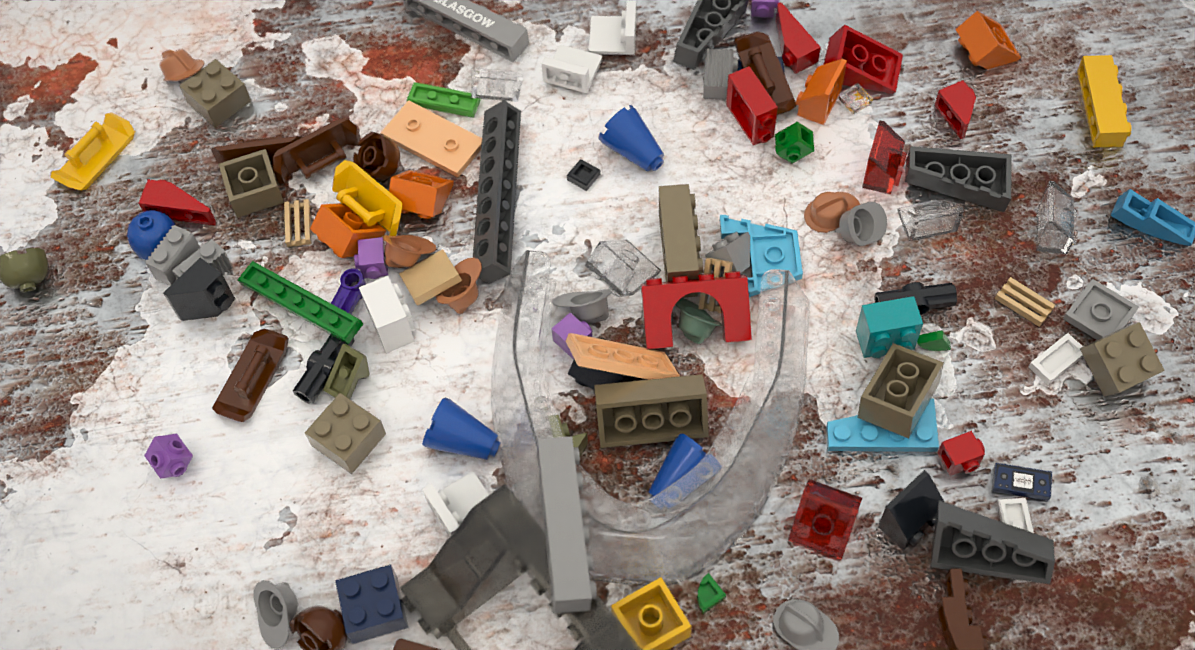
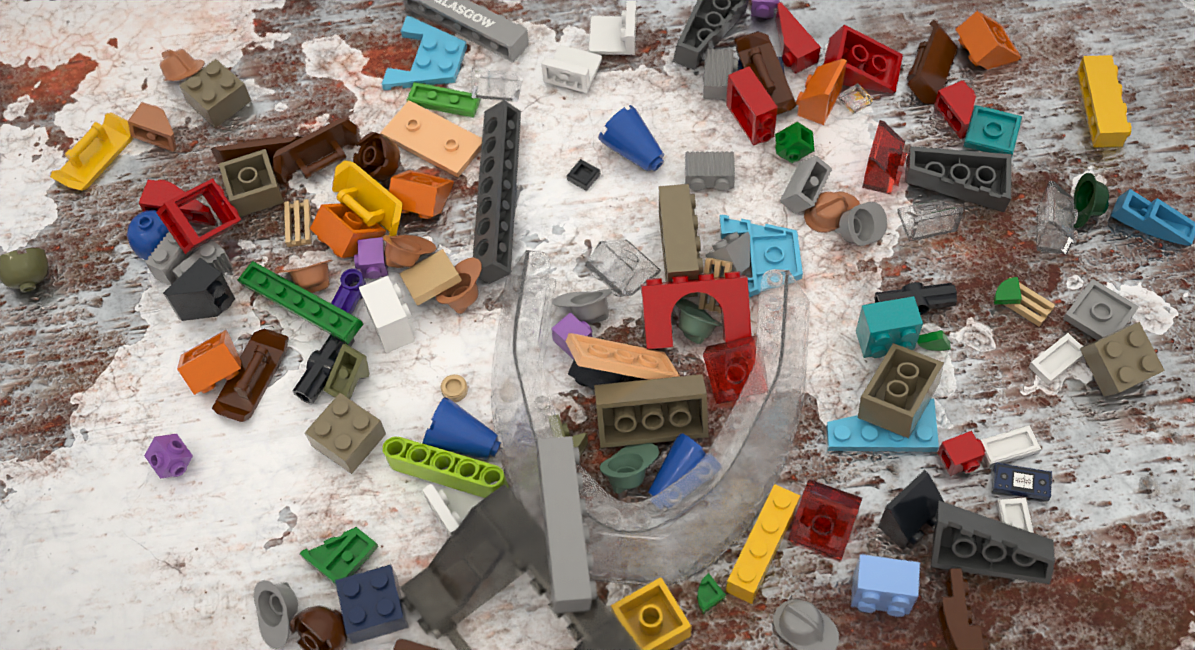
(152, 126): none -> nougat slope
(181, 228): none -> red window
(209, 363): none -> orange slope
(311, 278): none -> nougat piece
(341, 555): none -> green wing
(436, 59): none -> medium azure wing
(436, 459): none -> lime beam
(454, 387): none -> tan tile
(628, 466): none -> sand green piece
(710, 170): none -> light grey brick
(730, 367): none -> clear red slope
(762, 544): none -> yellow brick
(806, 184): none -> light grey brick
(885, 585): none -> light blue brick
(932, 65): none -> reddish brown piece
(992, 131): none -> teal tile
(1008, 292): none -> green tile
(1010, 446): none -> white tile
(1090, 198): none -> dark green piece

